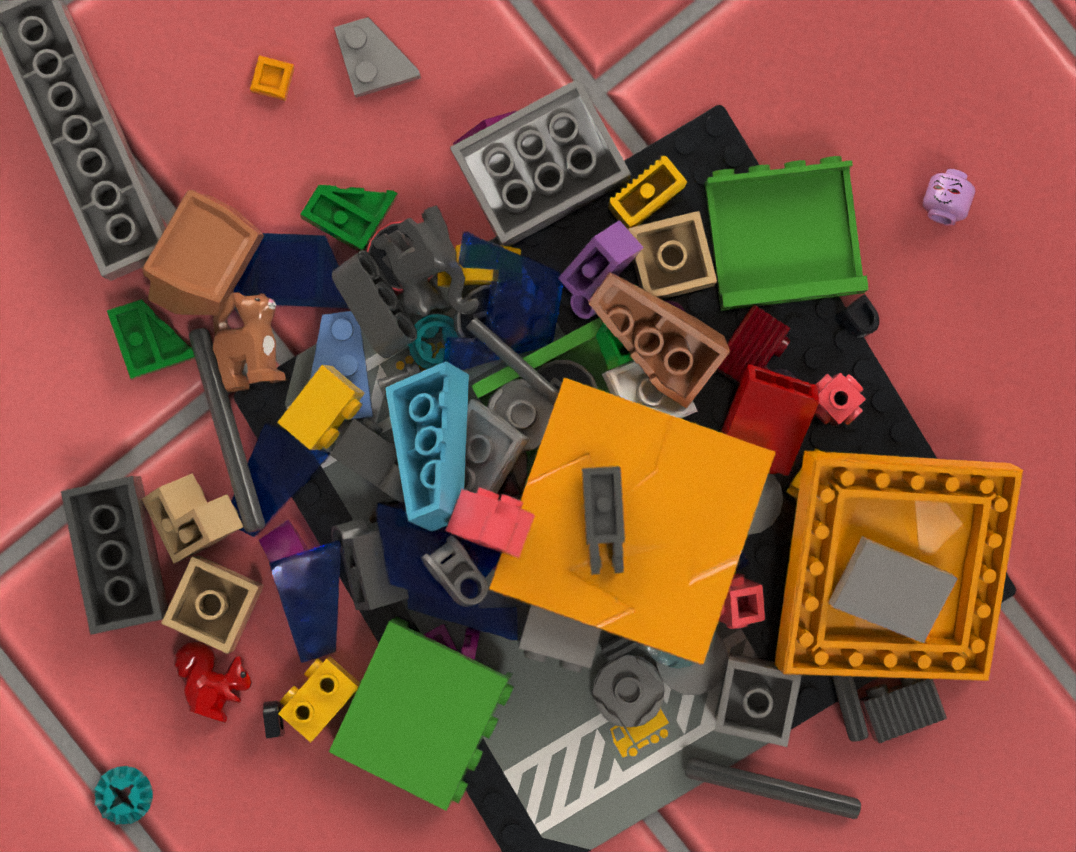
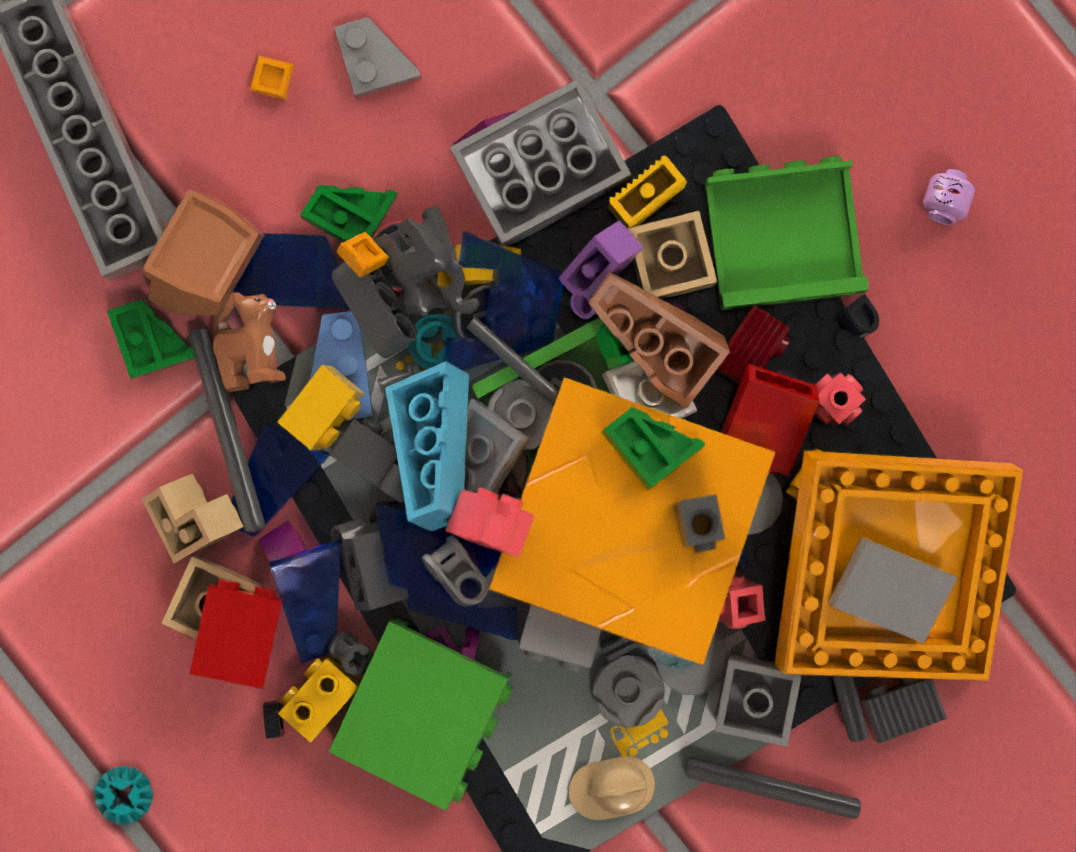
(115, 554): dark grey brick -> none
(204, 688): red animal -> none
(236, 634): none -> red brick
(343, 653): none -> dark grey bush
(362, 254): none -> light orange tile
(603, 514): dark grey hinge -> none
(611, 788): none -> tan piece
(649, 446): none -> green wing
(708, 507): none -> dark grey brick

